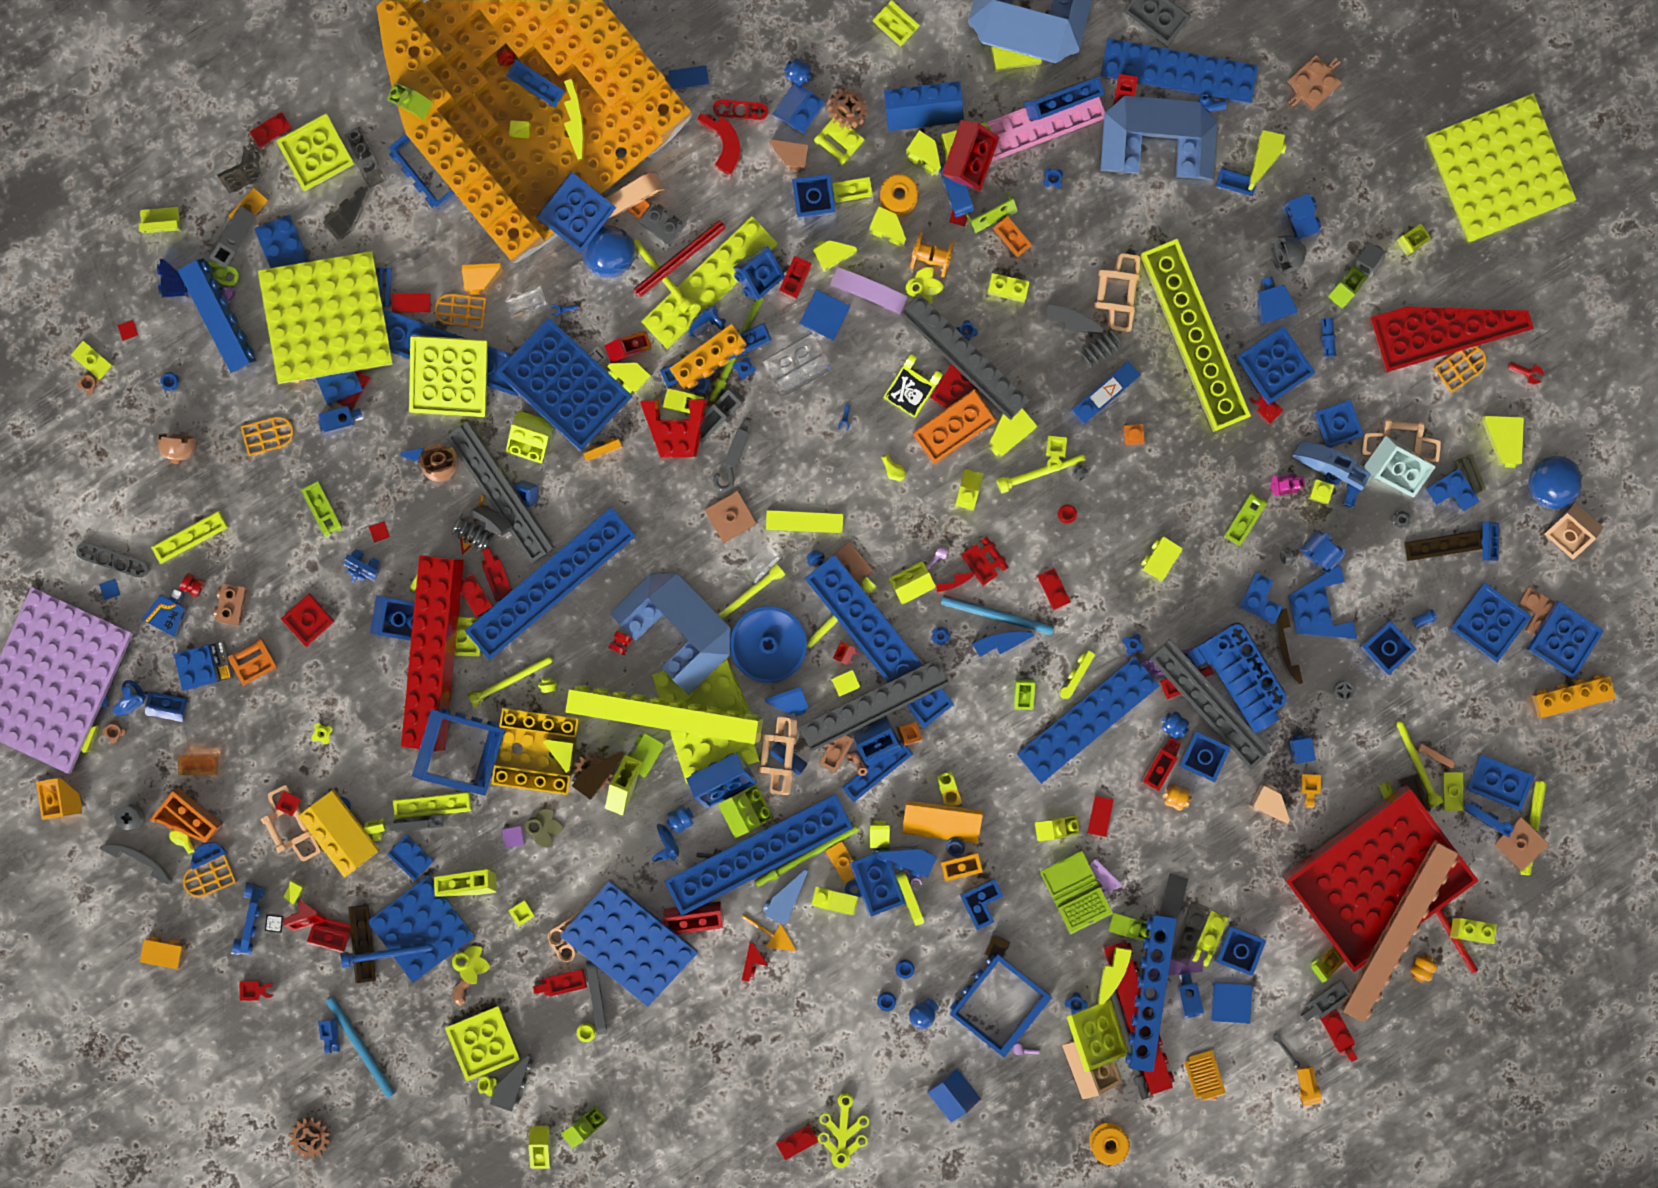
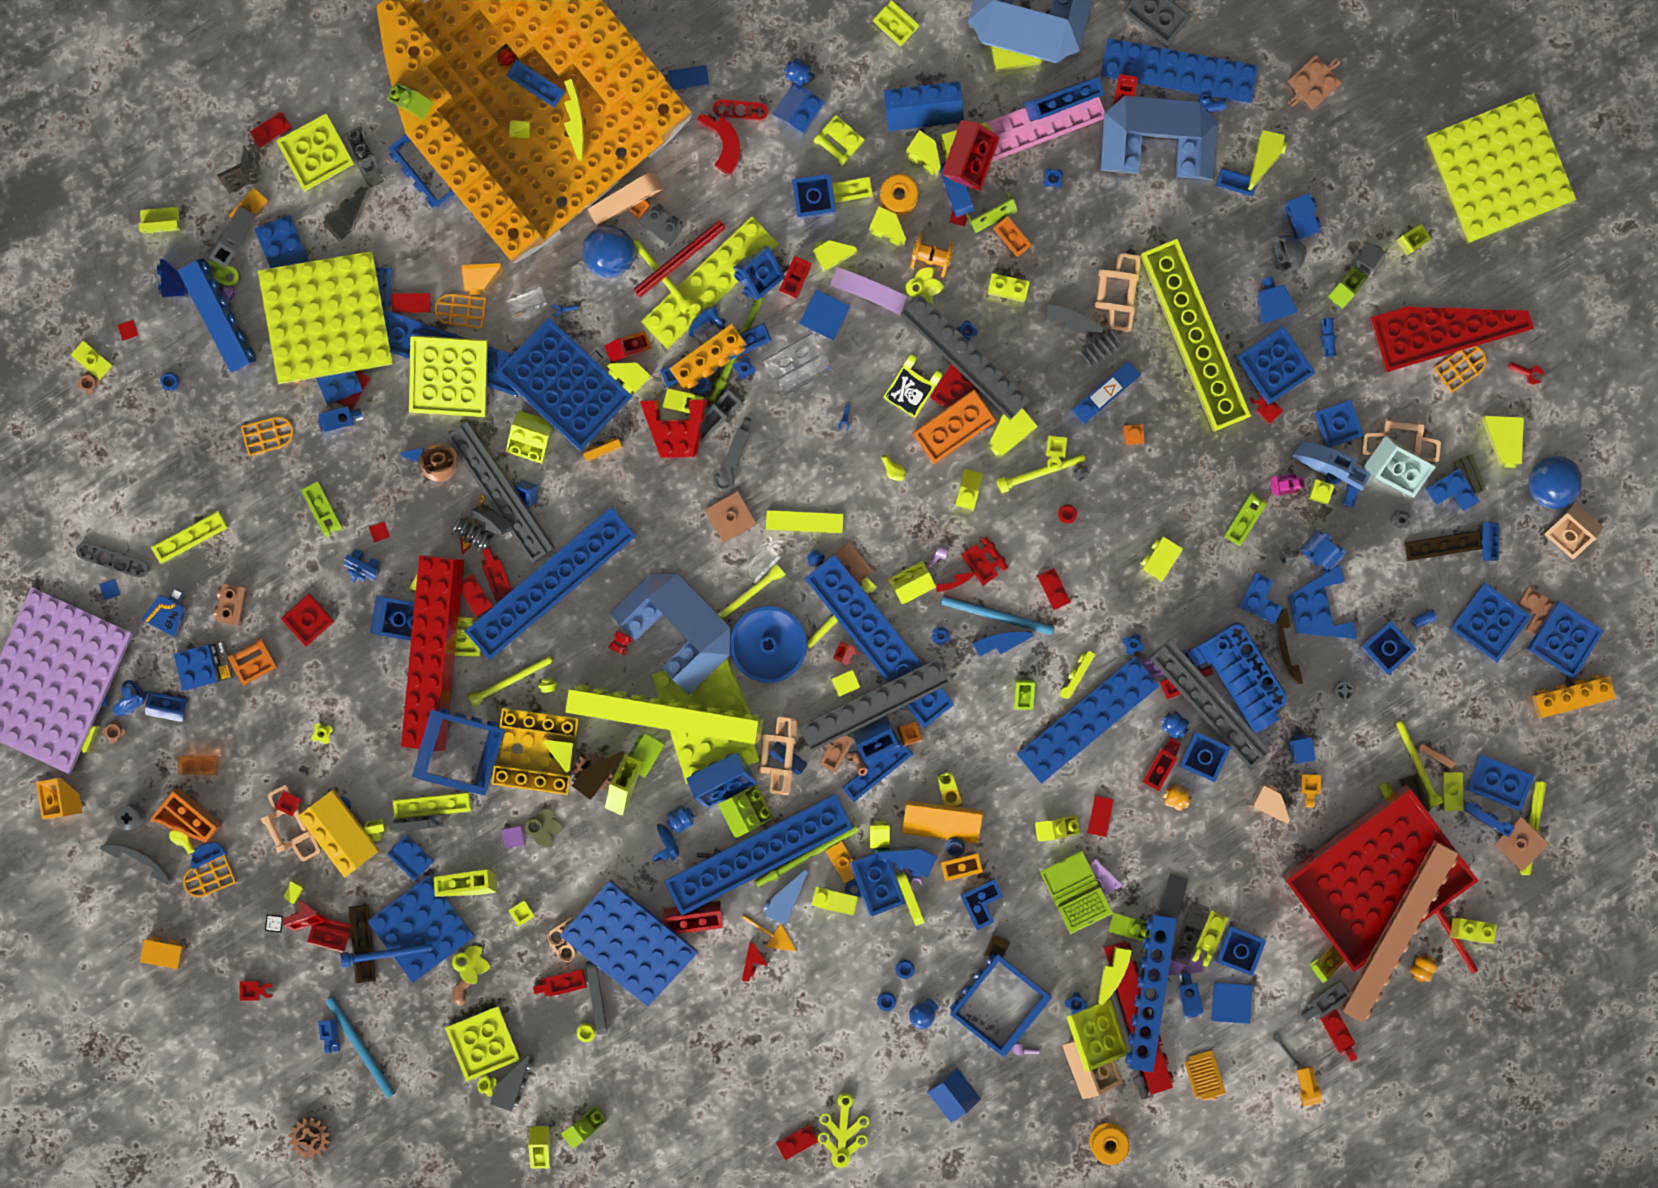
(176, 447): nougat cylinder -> none
(192, 585): red wheel -> none
(254, 893): blue plate -> none
(575, 212): blue plate -> none
(789, 701): blue slope -> none
(791, 154): nougat slope -> none
(847, 108): nougat gear -> none

